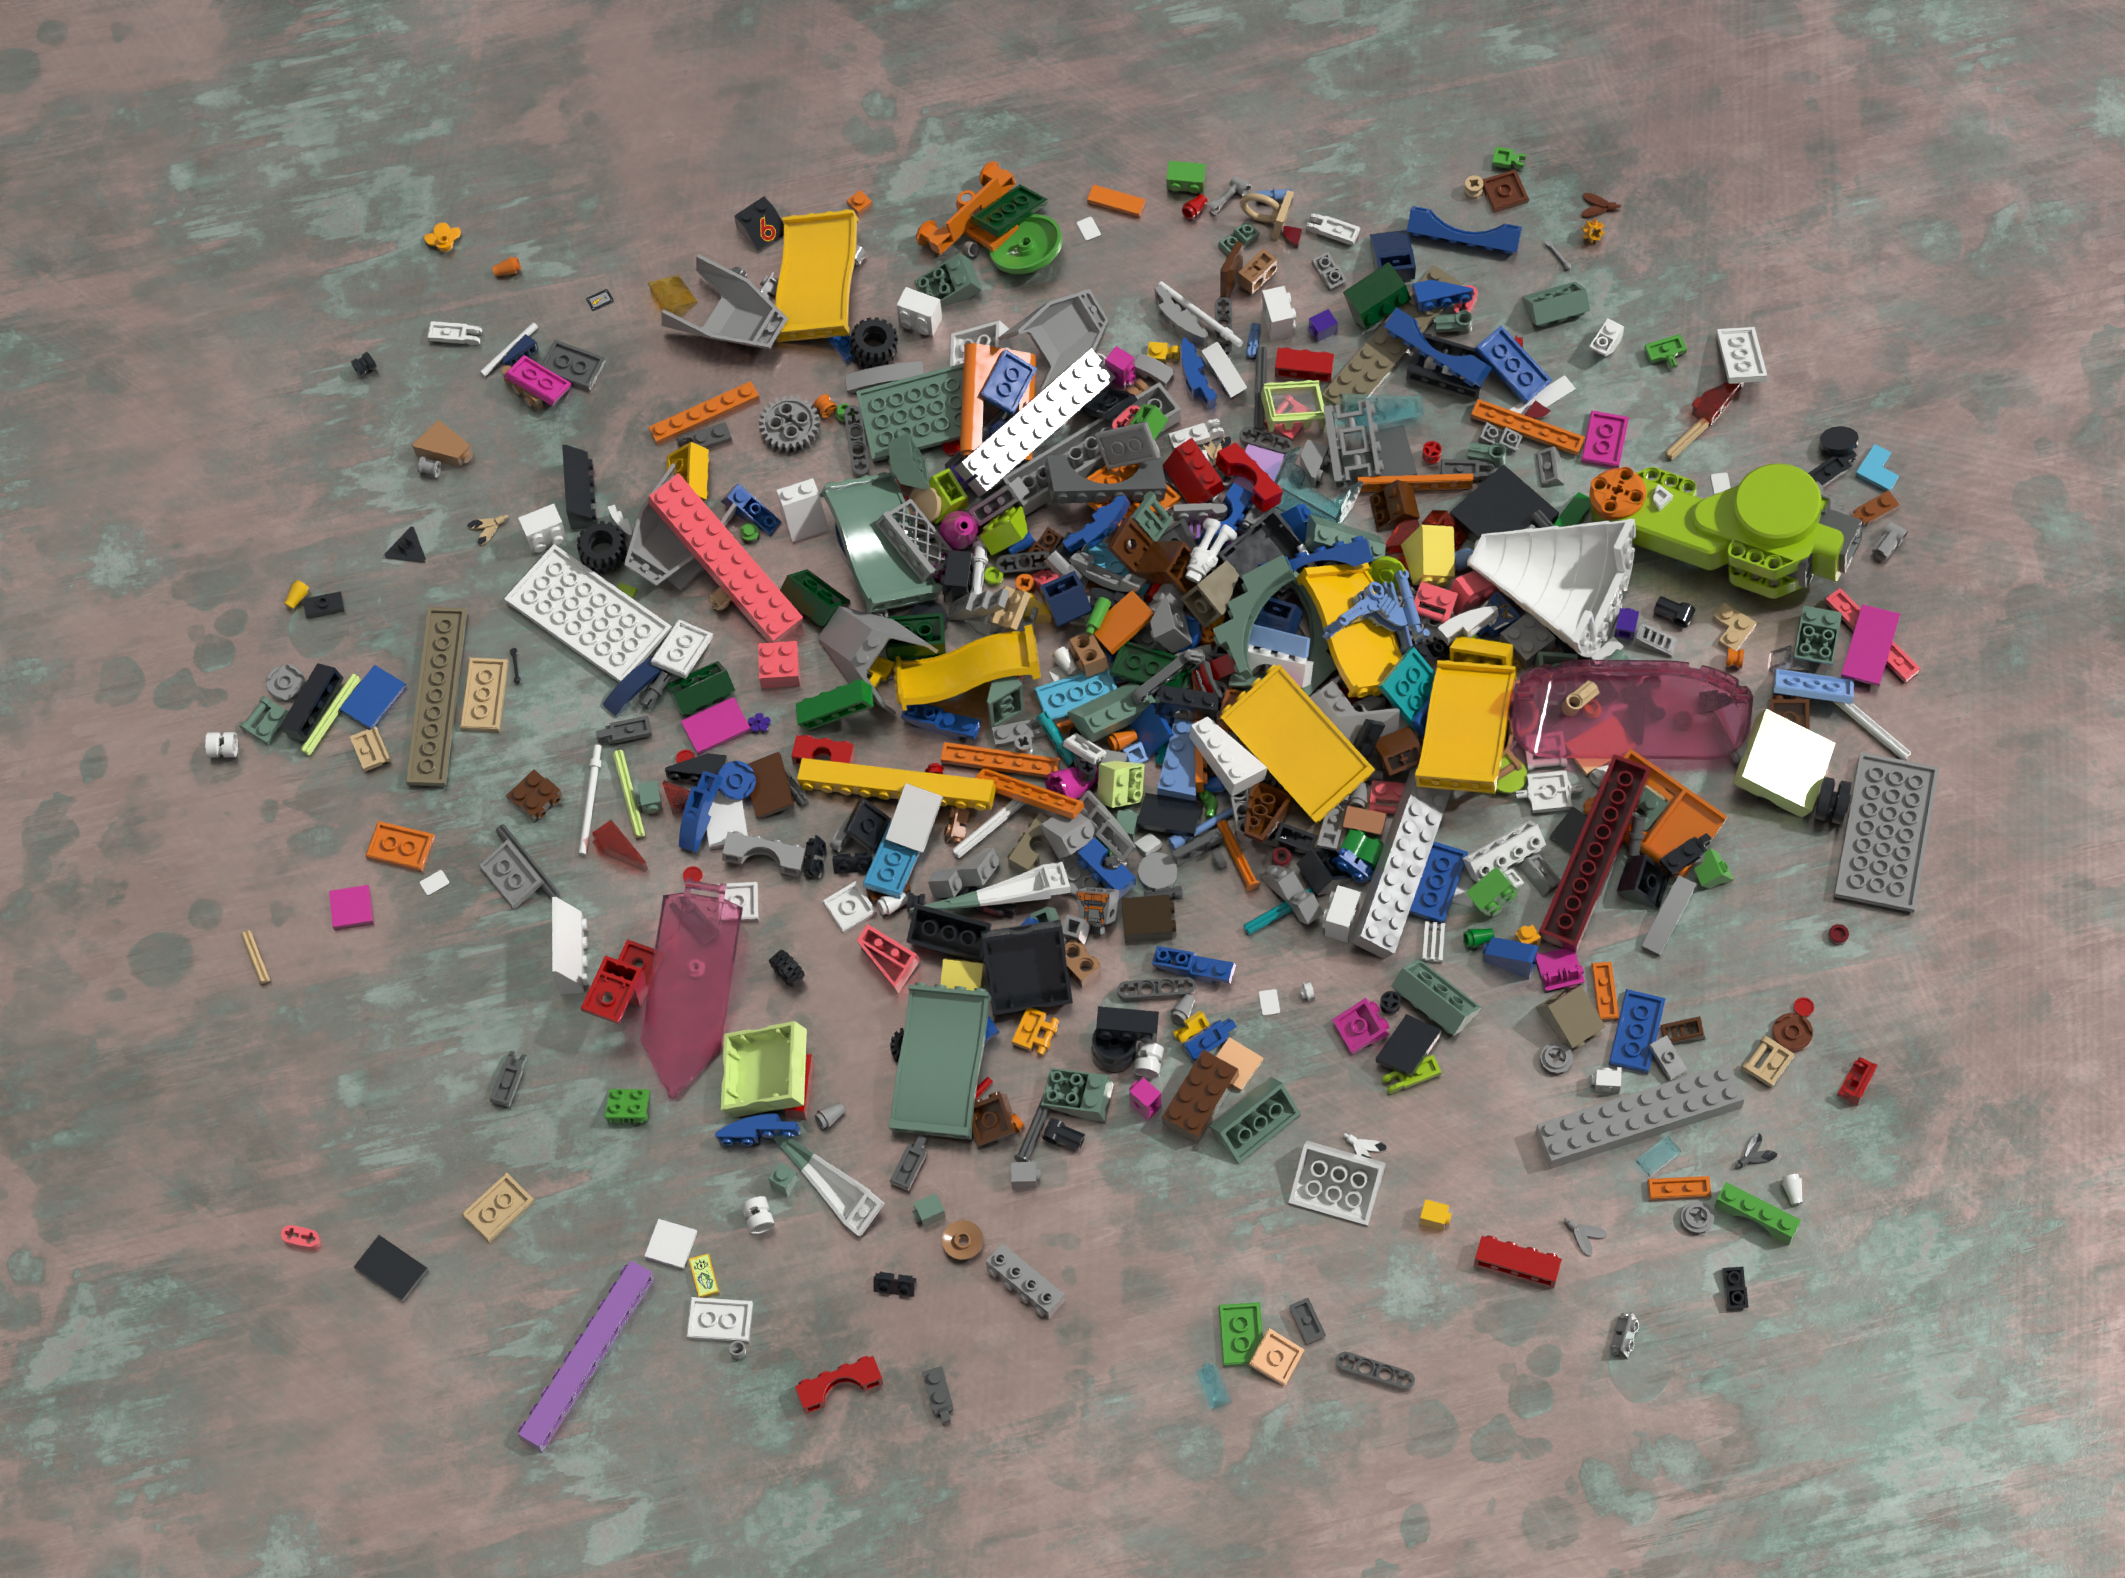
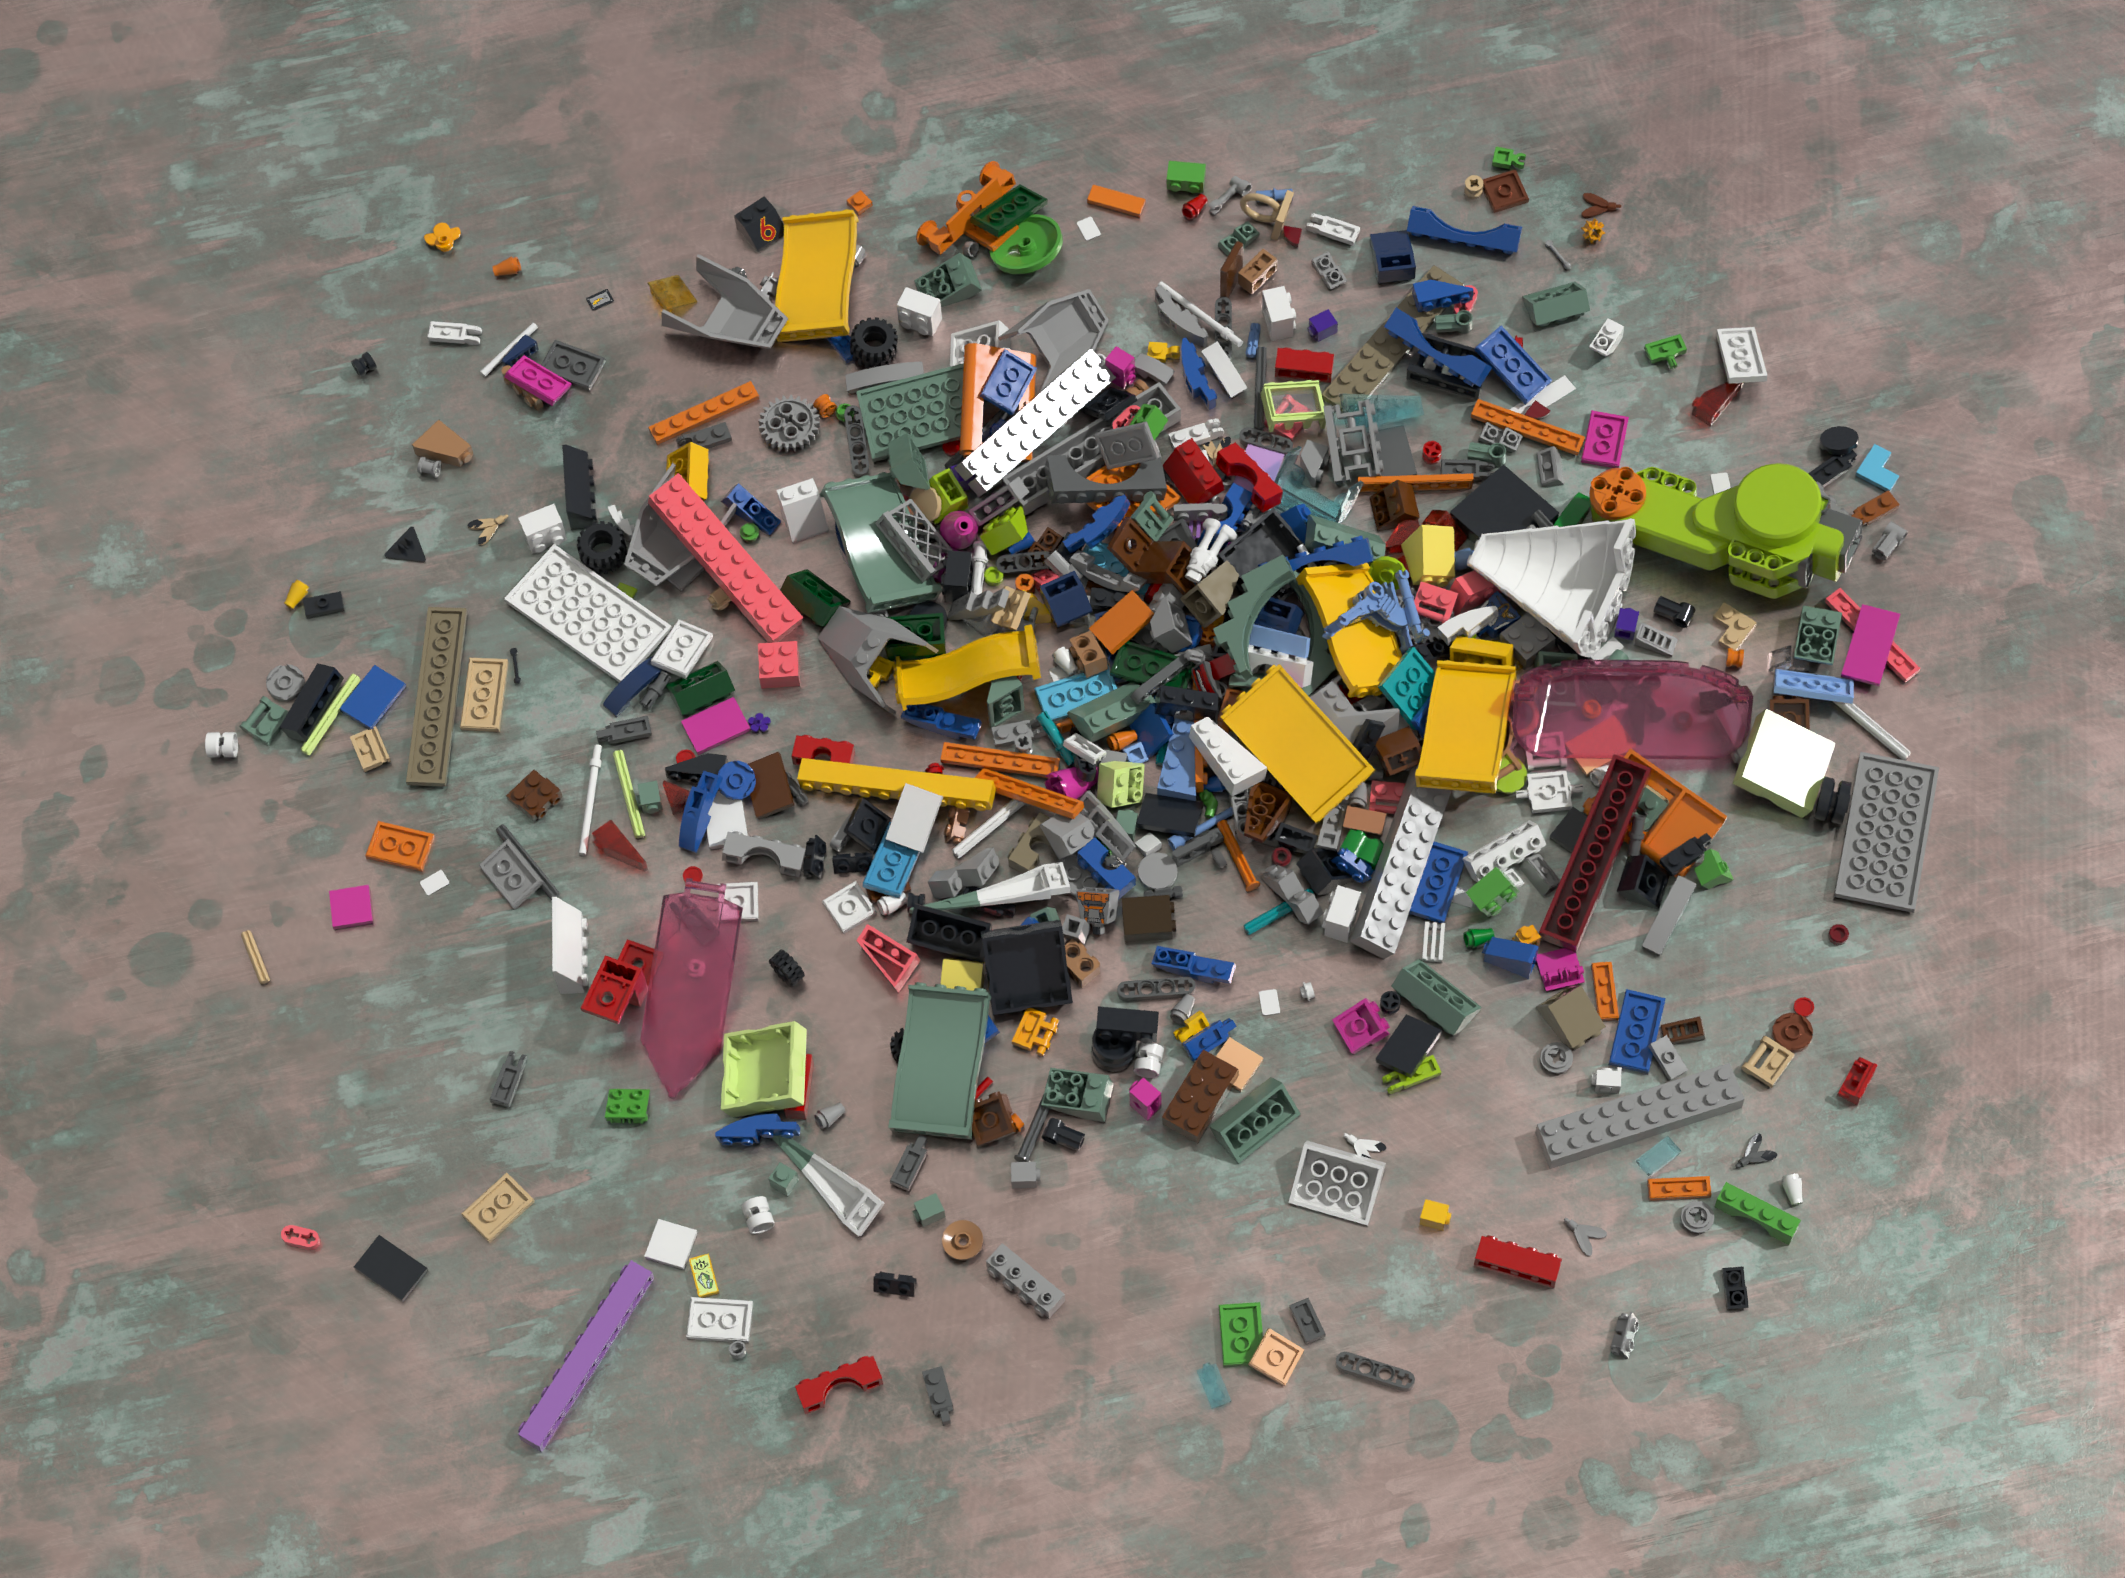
(834, 704): green brick -> none
(1097, 615): bright green cylinder -> none
(1376, 296): dark green slope -> none
(1580, 698): tan piece -> none
(1661, 497): white tile -> none
(1687, 438): tan axle -> none

